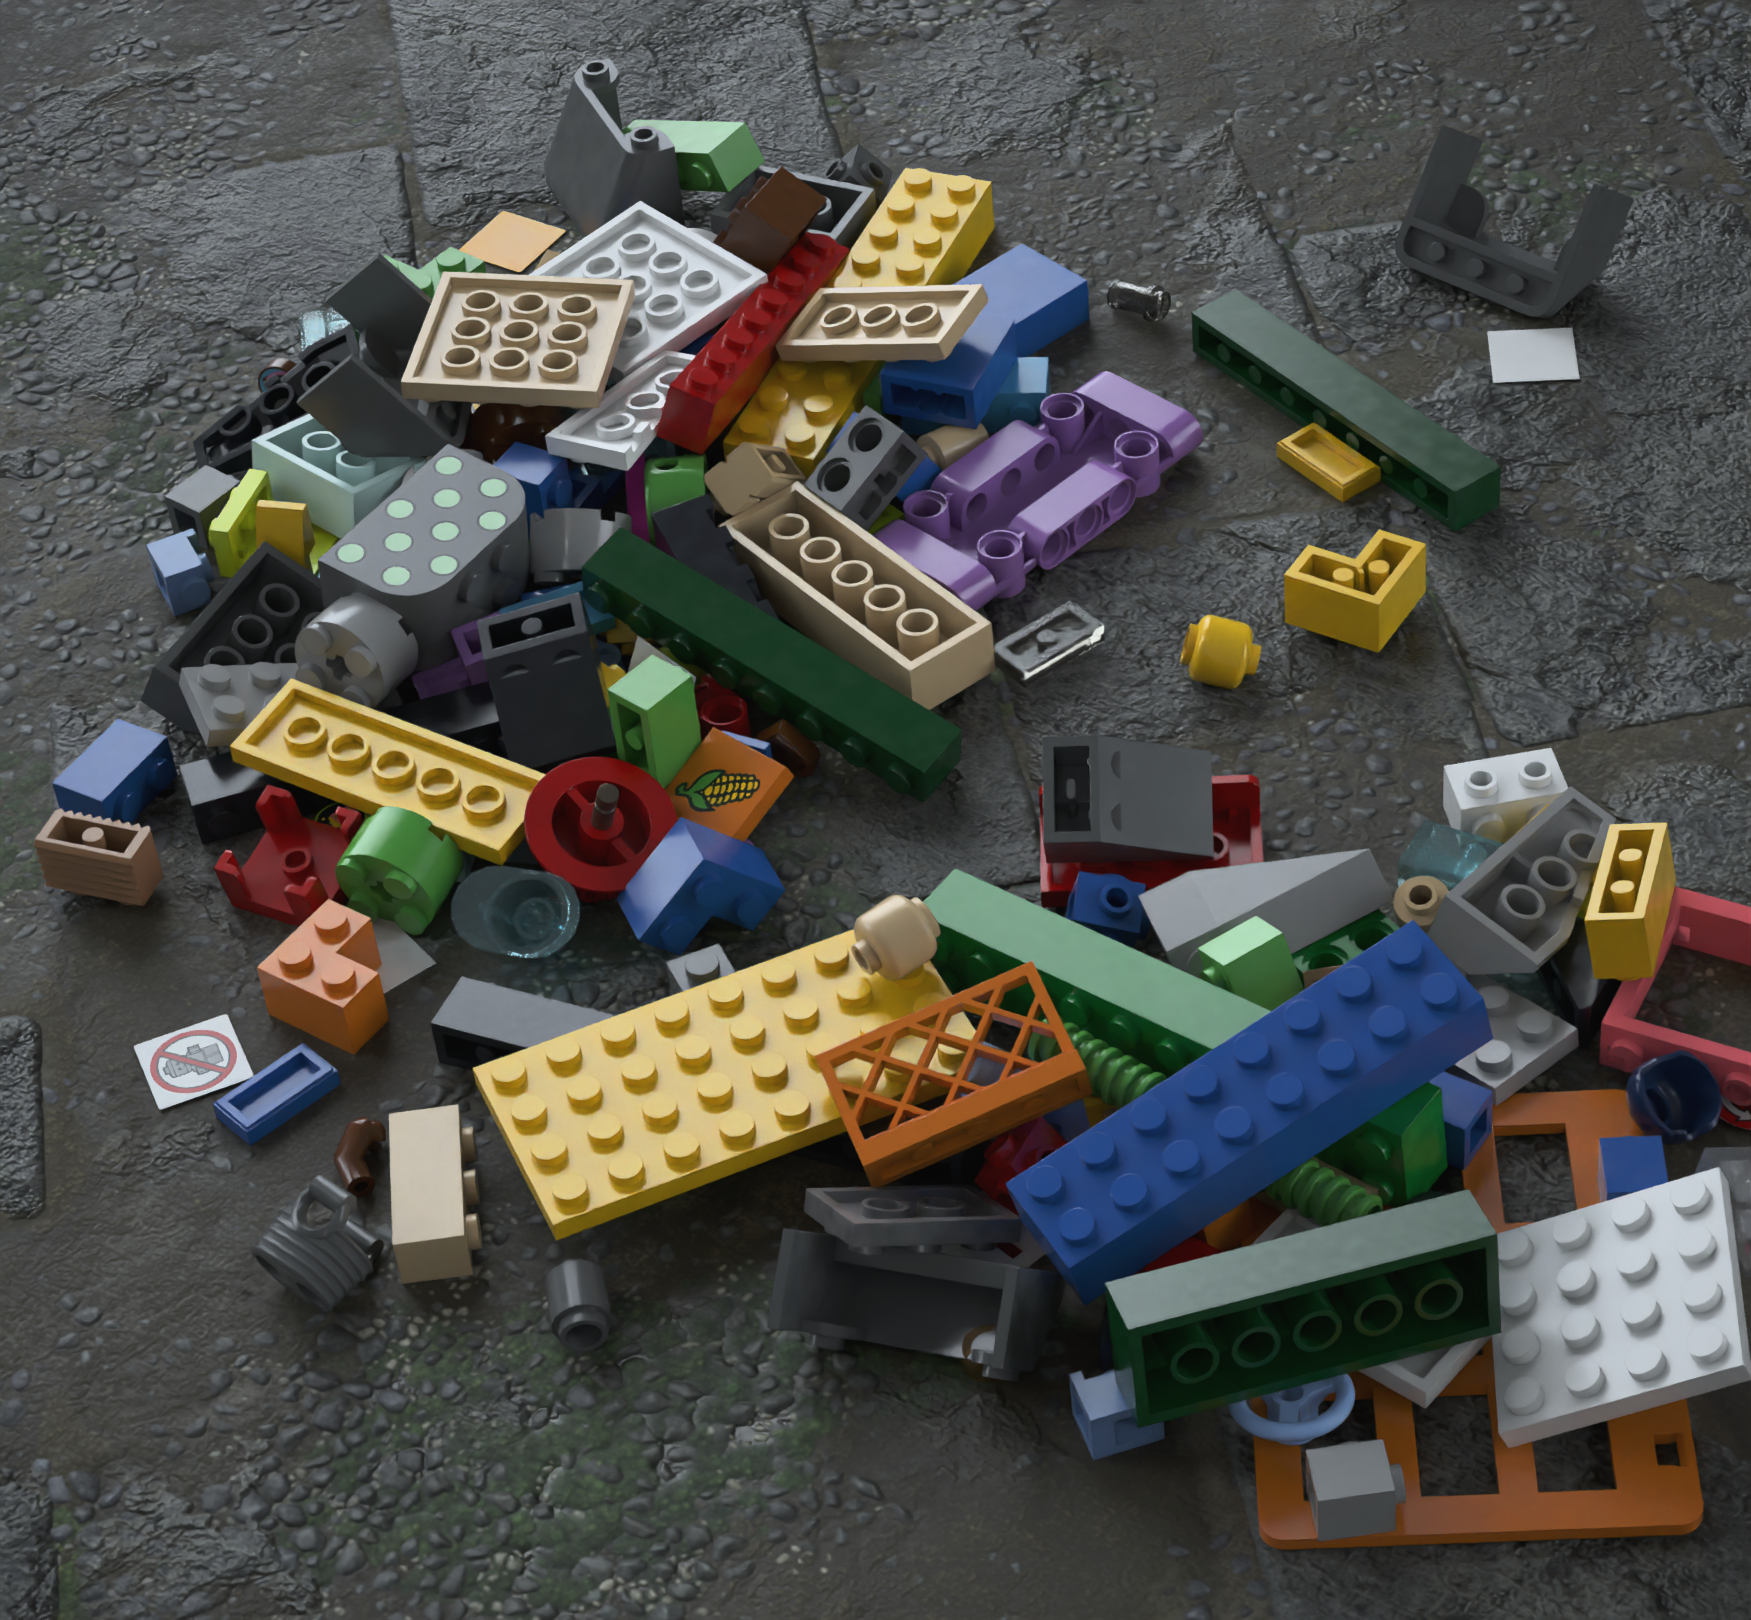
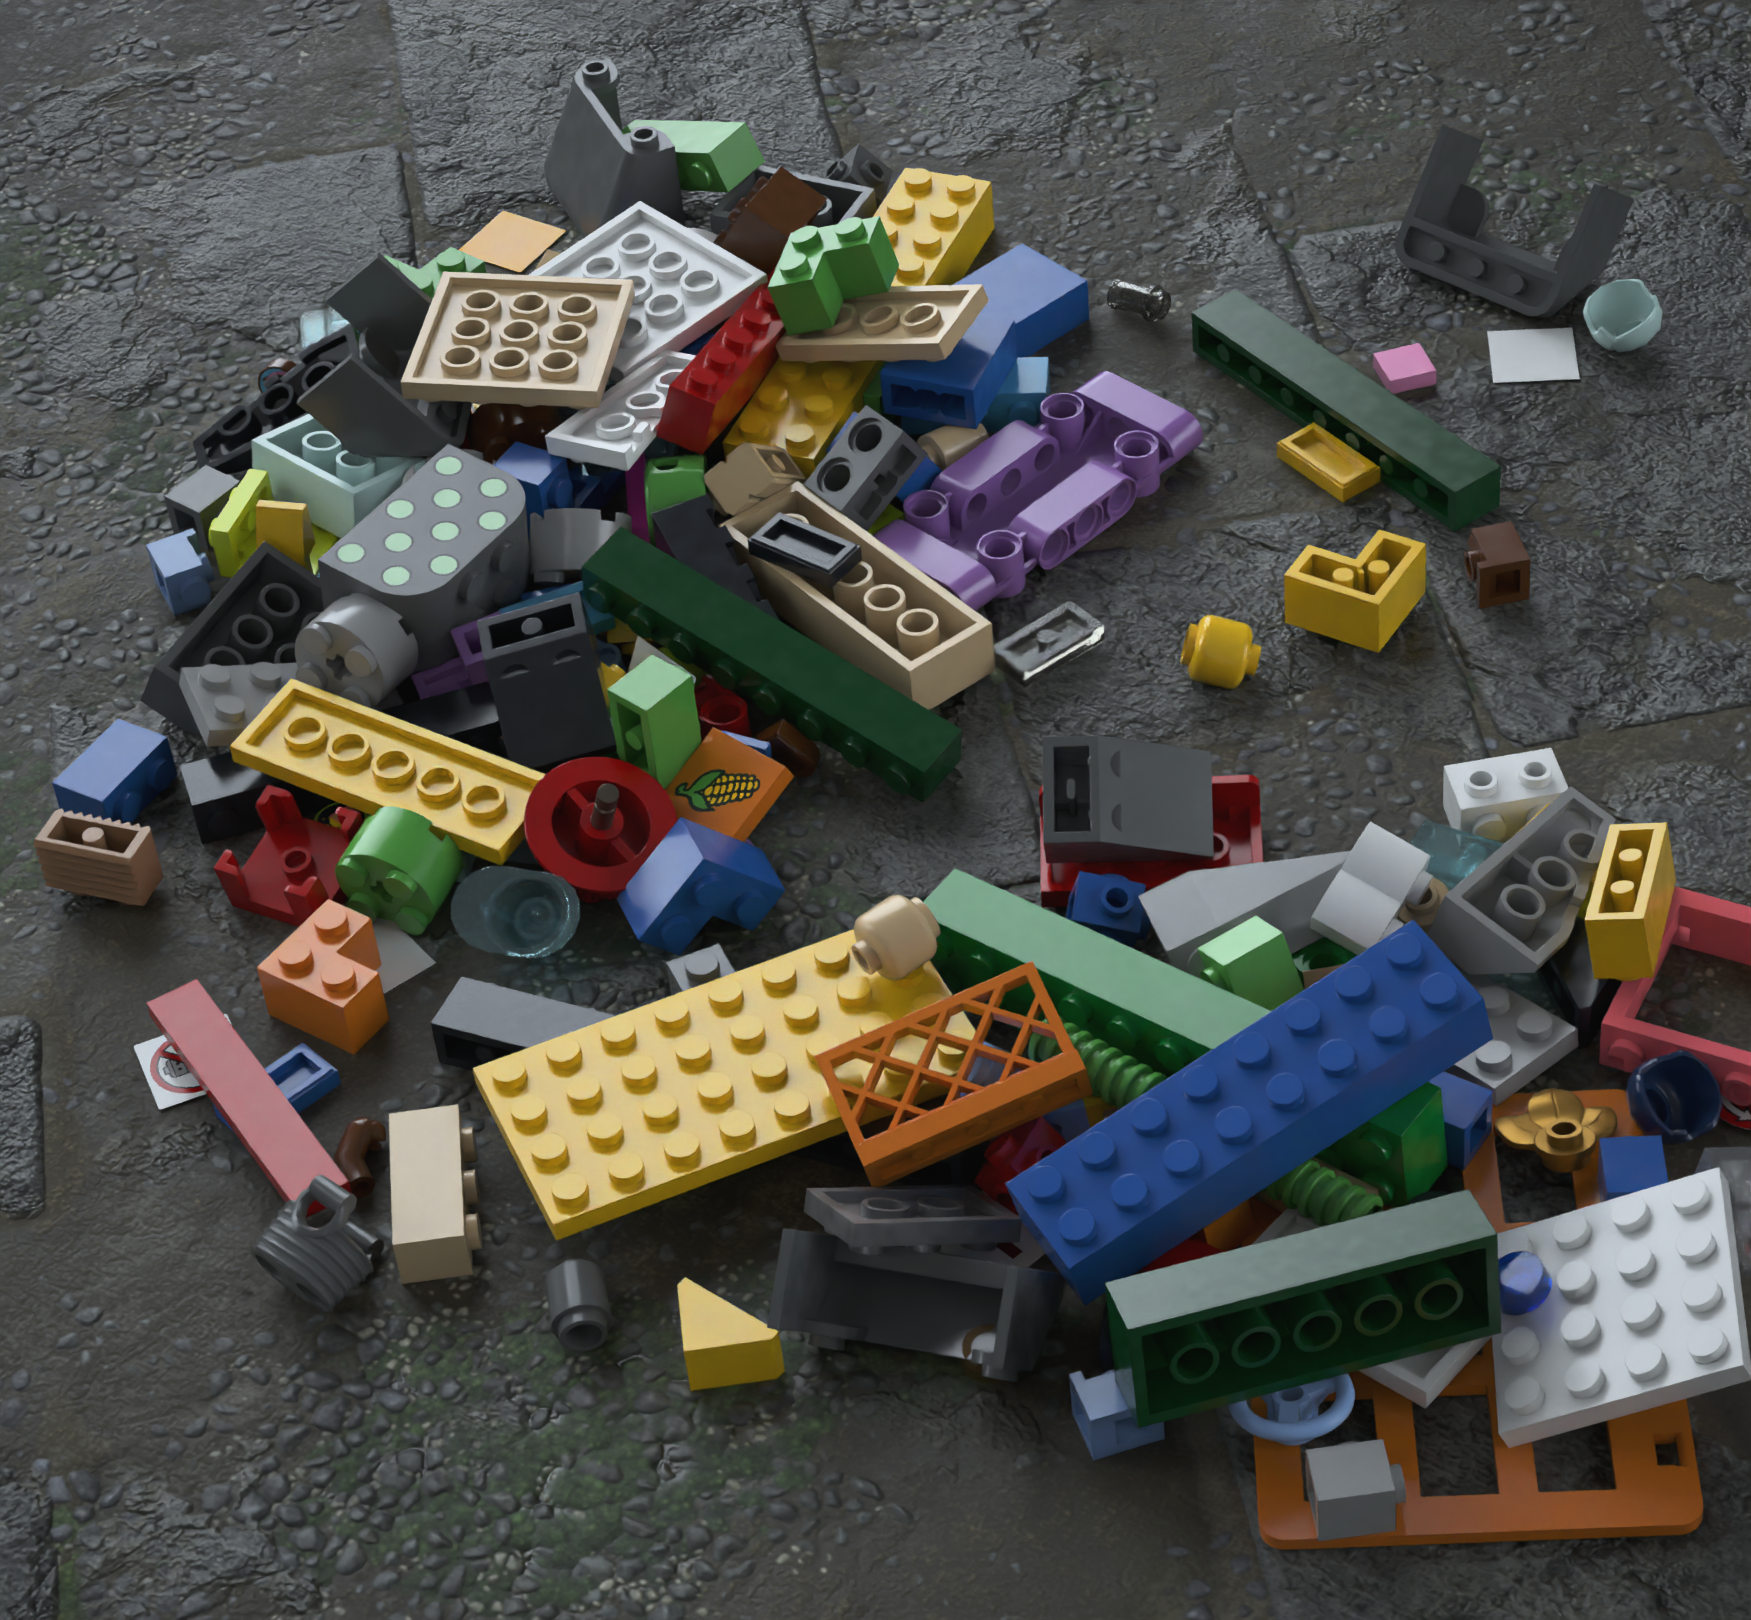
(243, 1092): none -> tile
(724, 1342): none -> yellow slope
(805, 550): none -> black tile
(826, 268): none -> bright green brick
(1372, 890): none -> white brick
(1404, 368): none -> bright pink tile
(1497, 565): none -> reddish brown brick
(1522, 1282): none -> clear blue tile
(1558, 1129): none -> pearl gold plate
(1623, 315): none -> light aqua hair

